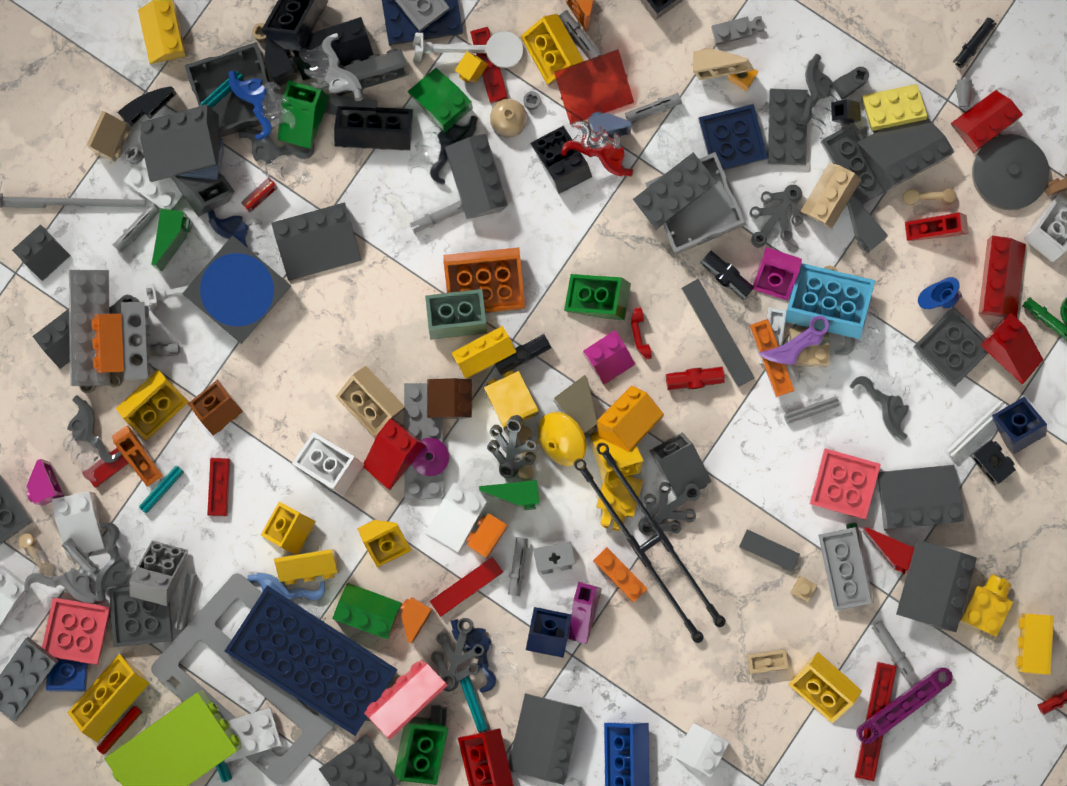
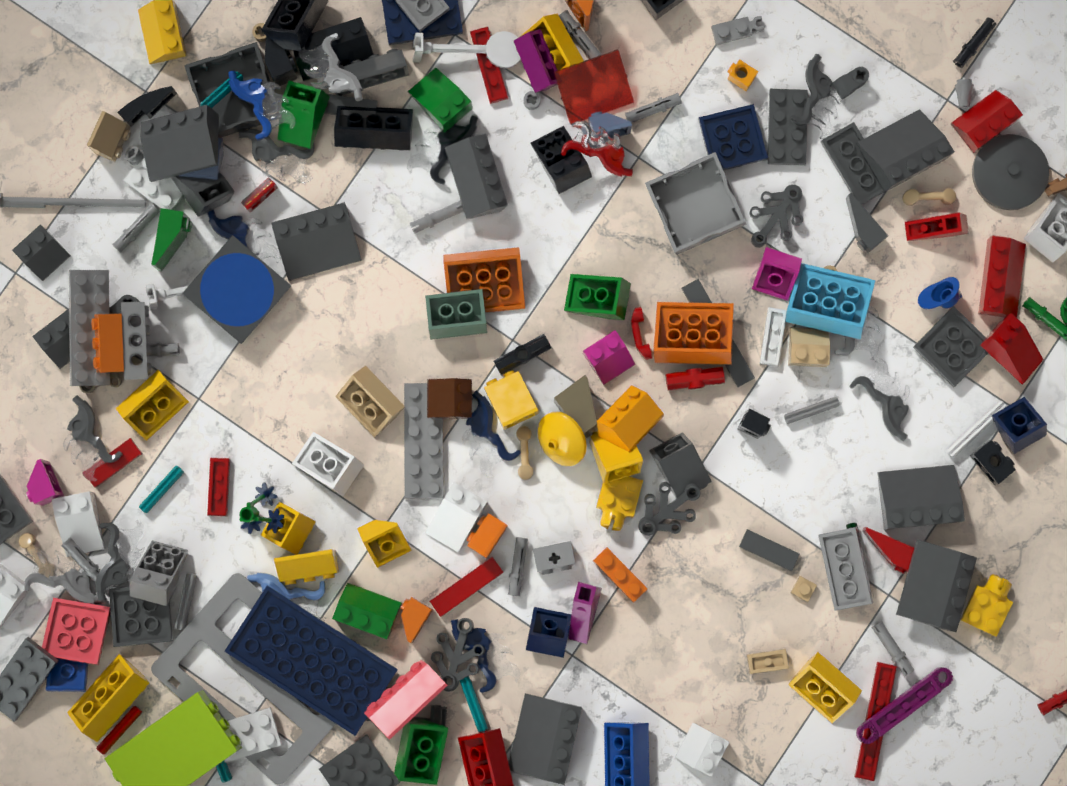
(136, 455): orange slope -> none
(215, 407): dark orange slope -> none
(251, 516): none -> dark blue plant
(392, 453): red slope -> none
(439, 461): magenta dish -> none
(470, 67): yellow brick -> none
(482, 439): none -> piece
(483, 352): yellow slope -> none
(507, 466): dark grey plant -> none
(508, 118): tan cylinder -> none
(518, 493): green slope -> none
(536, 60): none -> magenta brick
(640, 550): black bar -> none
(674, 191): dark grey plate -> none
(694, 333): none -> orange slope
(716, 63): tan slope -> none
(727, 275): black piece -> none
(754, 424): none -> black brick
(776, 372): orange plate -> none
(790, 351): medium lavender piece -> none
(830, 195): tan slope -> none
(845, 111): black brick -> none
(845, 484): coral plate -> none
(894, 107): light yellow plate -> none
(1035, 643): yellow slope -> none

